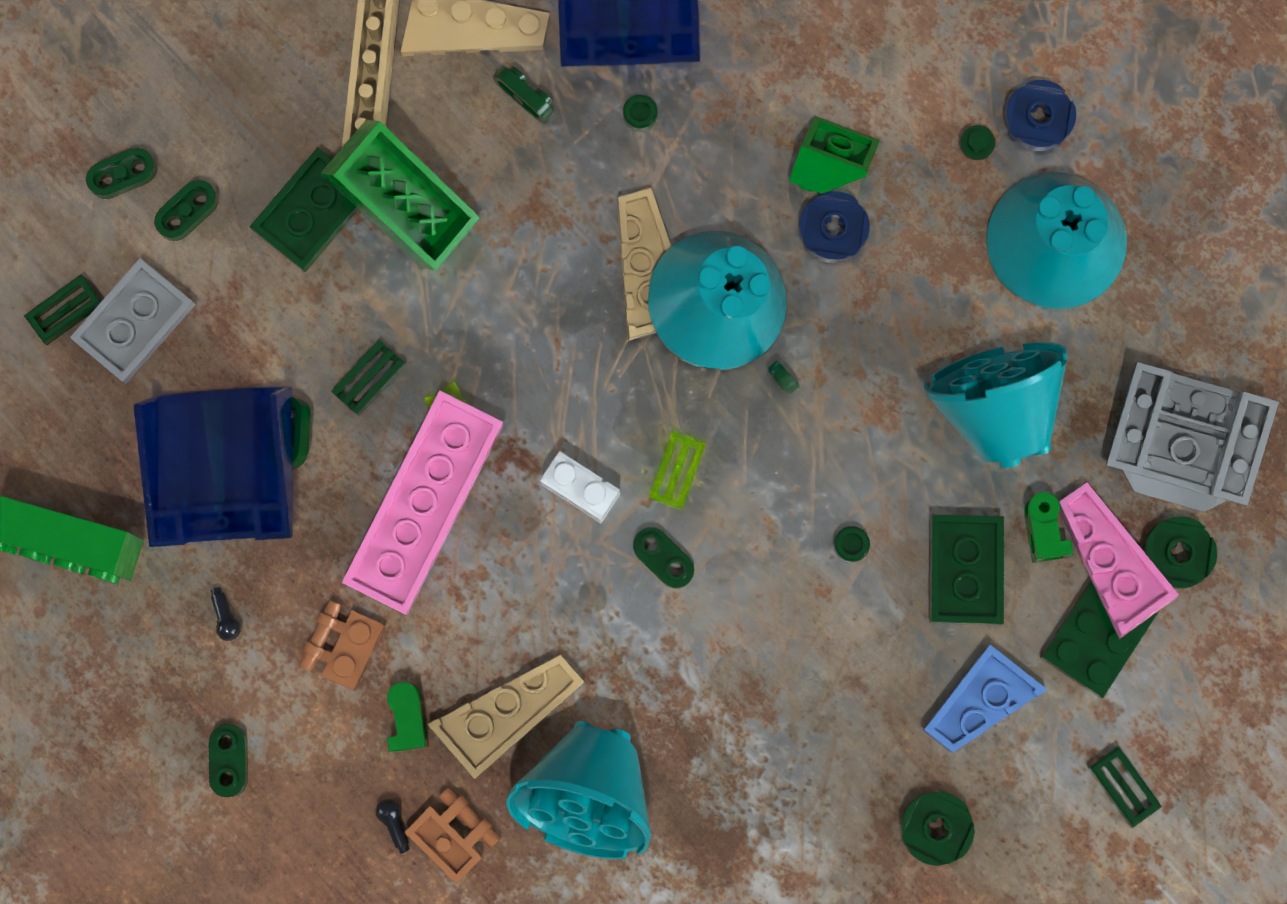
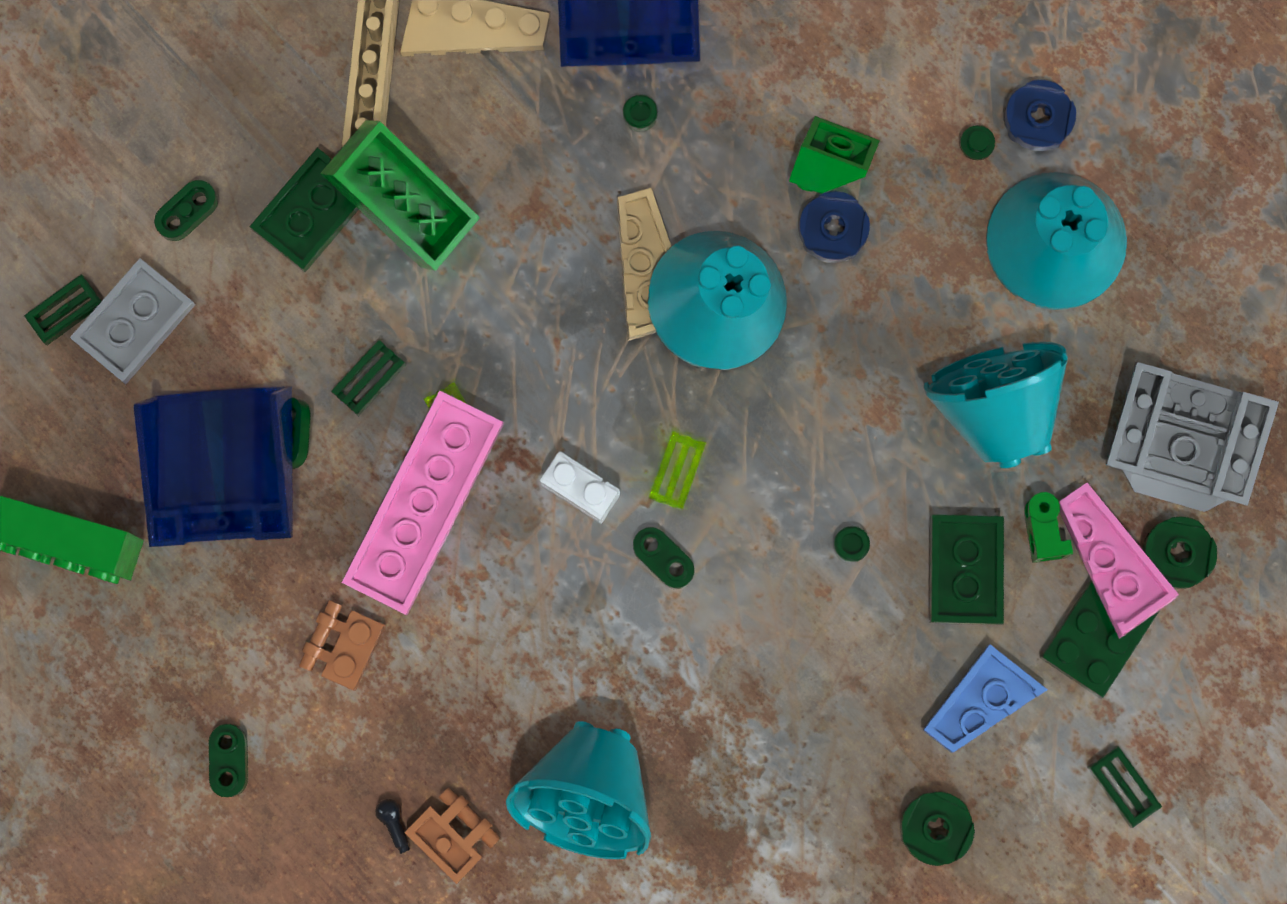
(121, 171): dark green plate -> none
(227, 626): black piece -> none
(409, 718): green leg -> none
(498, 720): tan wing -> none
(534, 102): dark green plate -> none
(783, 378): dark green tile -> none

